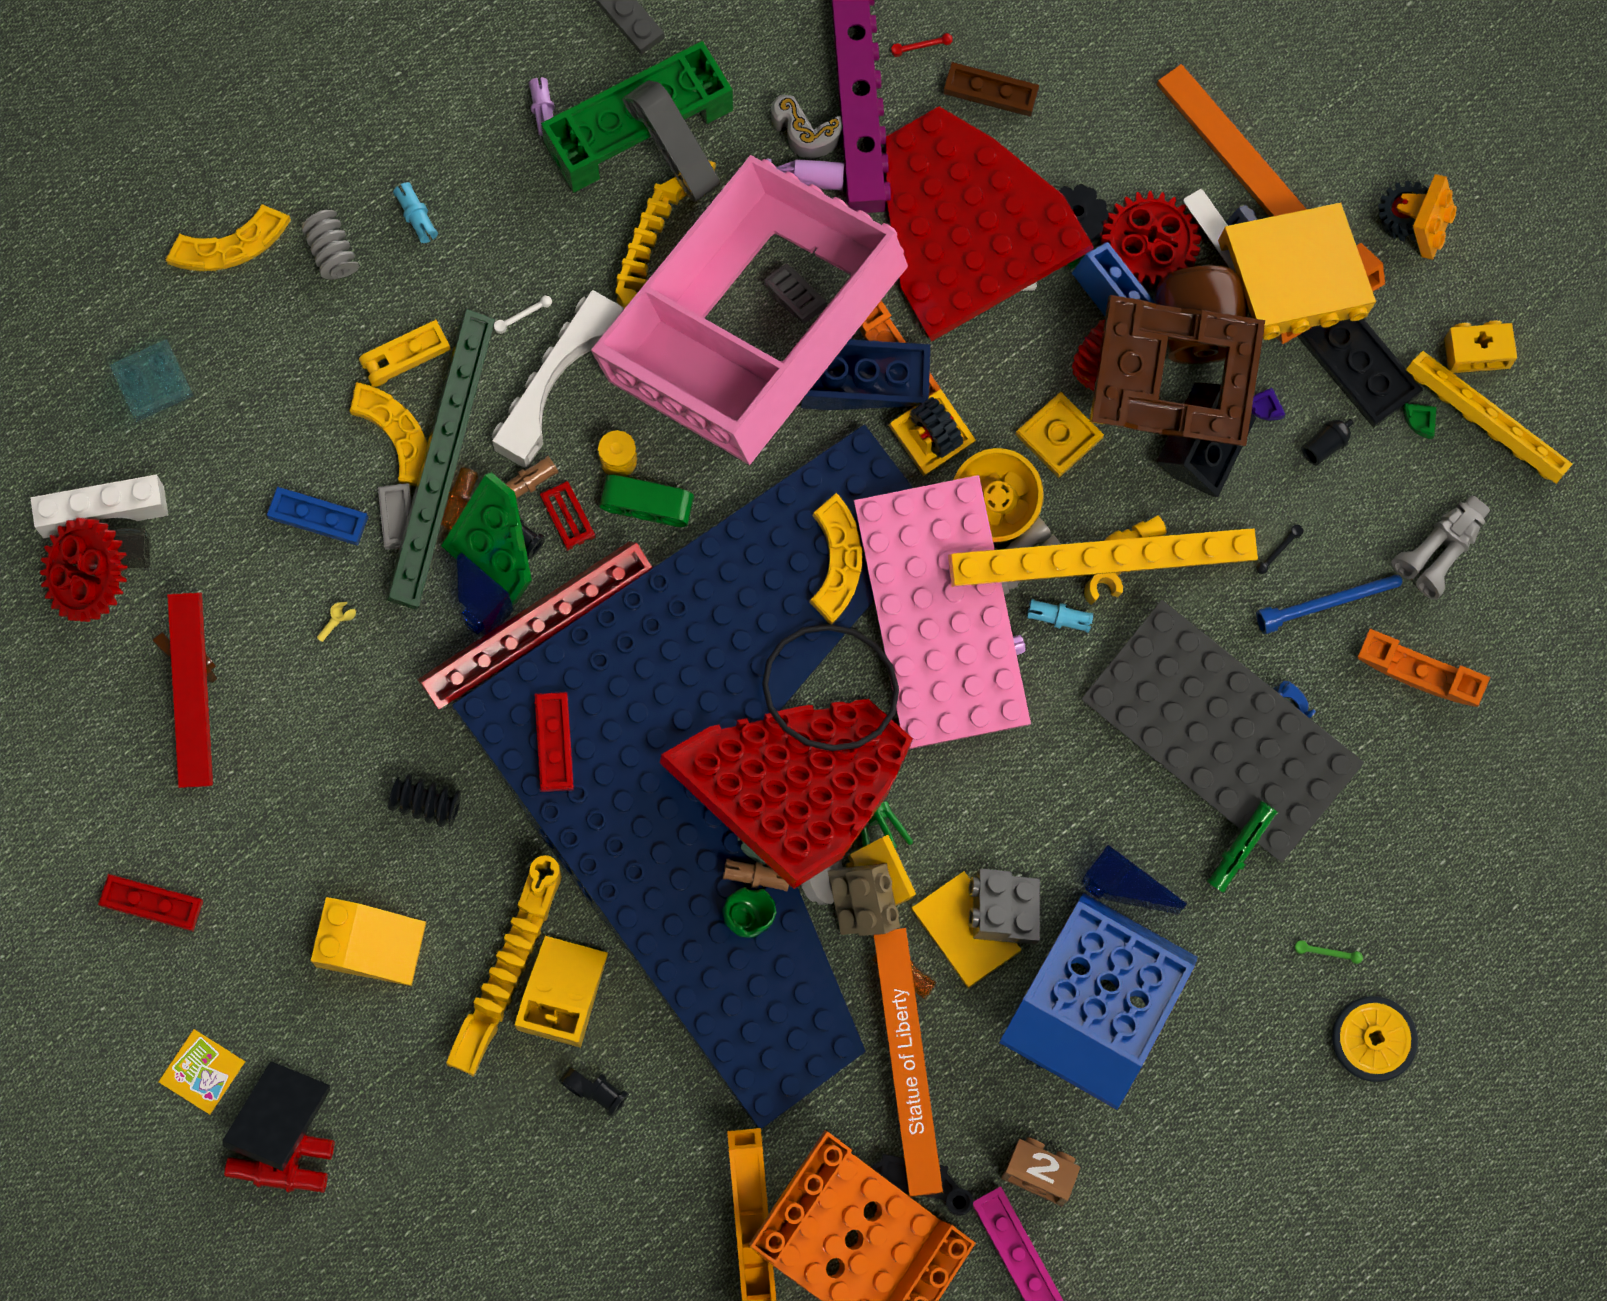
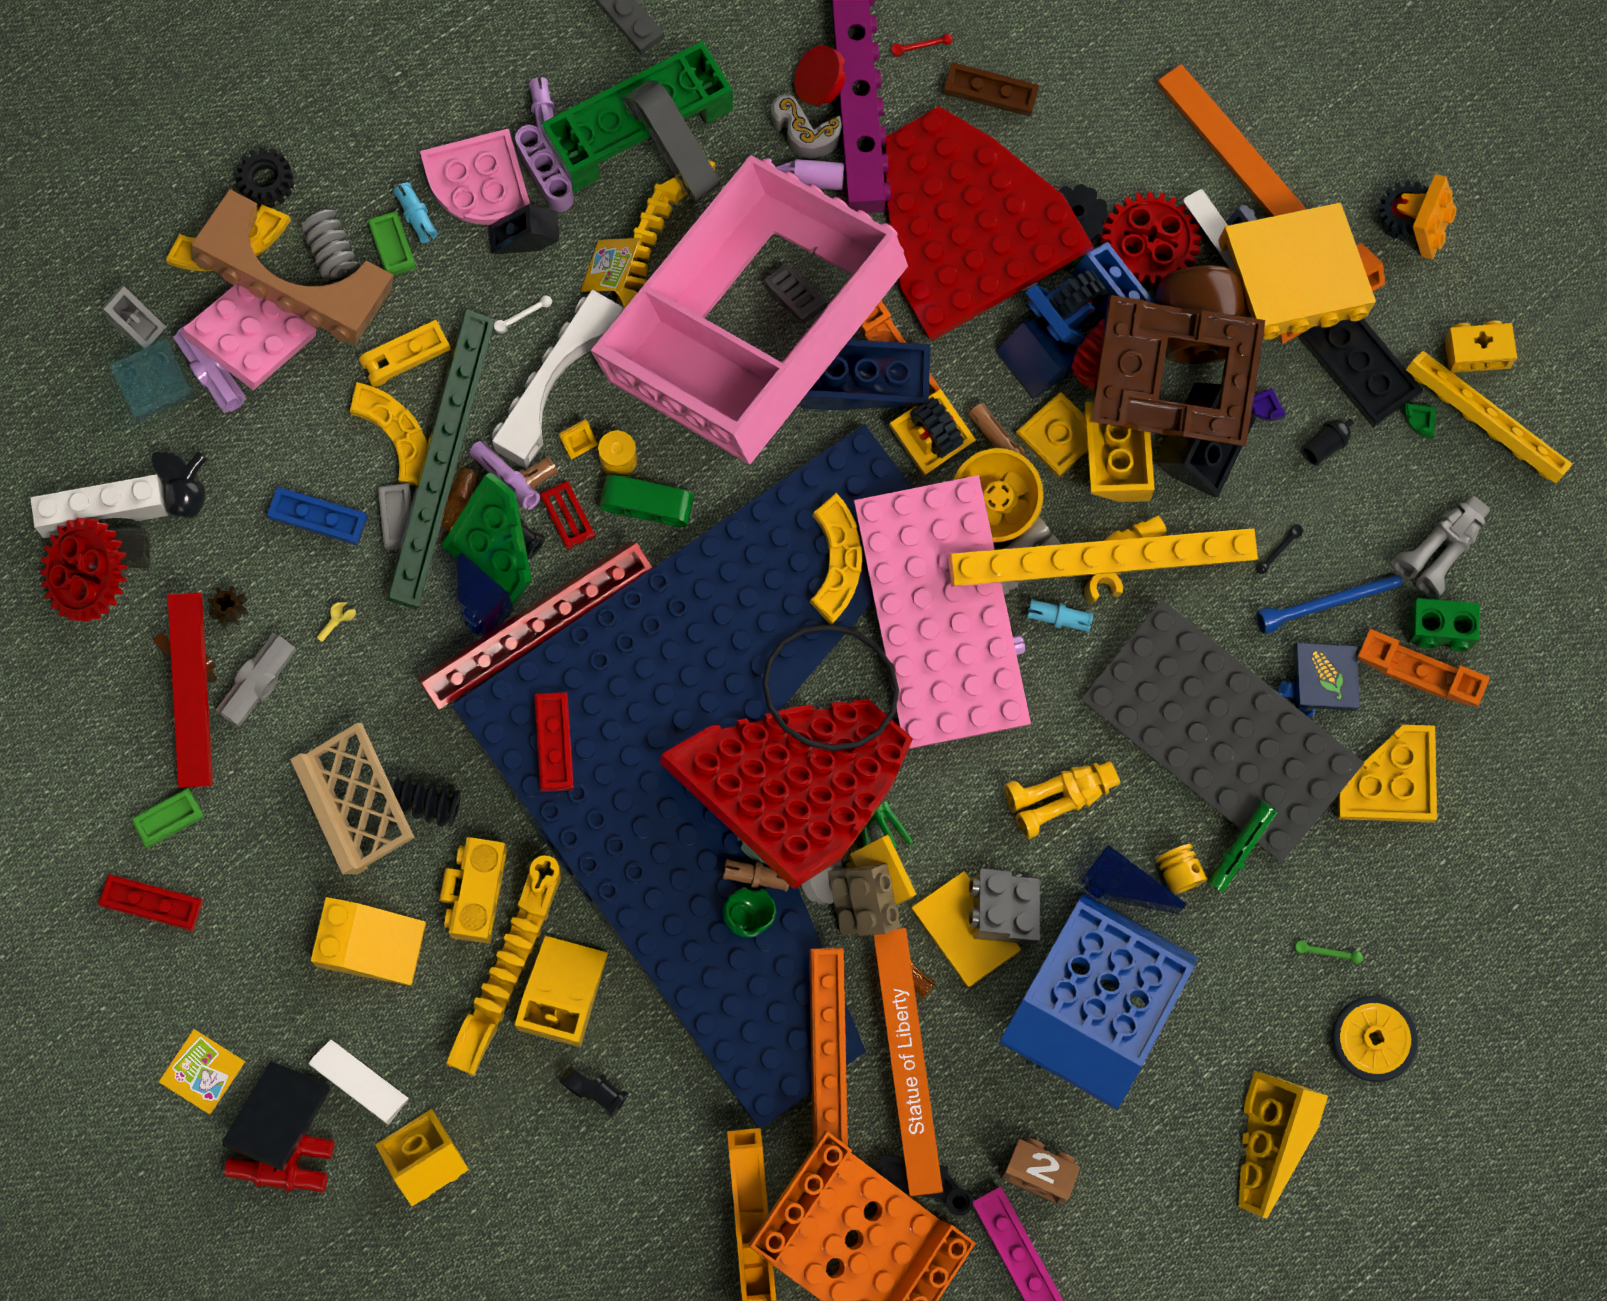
(132, 318): none -> light grey slope
(167, 818): none -> bright green tile
(182, 494): none -> black piece
(211, 375): none -> lavender piece
(231, 614): none -> dark brown gear
(248, 335): none -> bright pink plate
(256, 680): none -> light grey piece
(258, 162): none -> black tyre
(334, 817): none -> tan fence
(339, 308): none -> medium nougat arch
(358, 1081): none -> white slope
(392, 243): none -> bright green tile
(421, 1157): none -> yellow slope
(477, 177): none -> bright pink plate
(481, 877): none -> yellow piece
(513, 479): none -> lavender pin
(524, 231): none -> black slope
(541, 155): none -> lavender beam
(578, 439): none -> yellow slope
(610, 265): none -> sticker
(819, 75): none -> red tile
(828, 1043): none -> orange tile
(993, 430): none -> medium nougat pin
(1036, 357): none -> dark blue slope
(1068, 305): none -> plate
(1079, 787): none -> yellow piece
(1119, 462): none -> yellow slope
(1181, 869): none -> yellow piece
(1278, 1133): none -> yellow wedge
(1326, 676): none -> dark blue tile
(1395, 780): none -> yellow plate
(1443, 615): none -> green brick

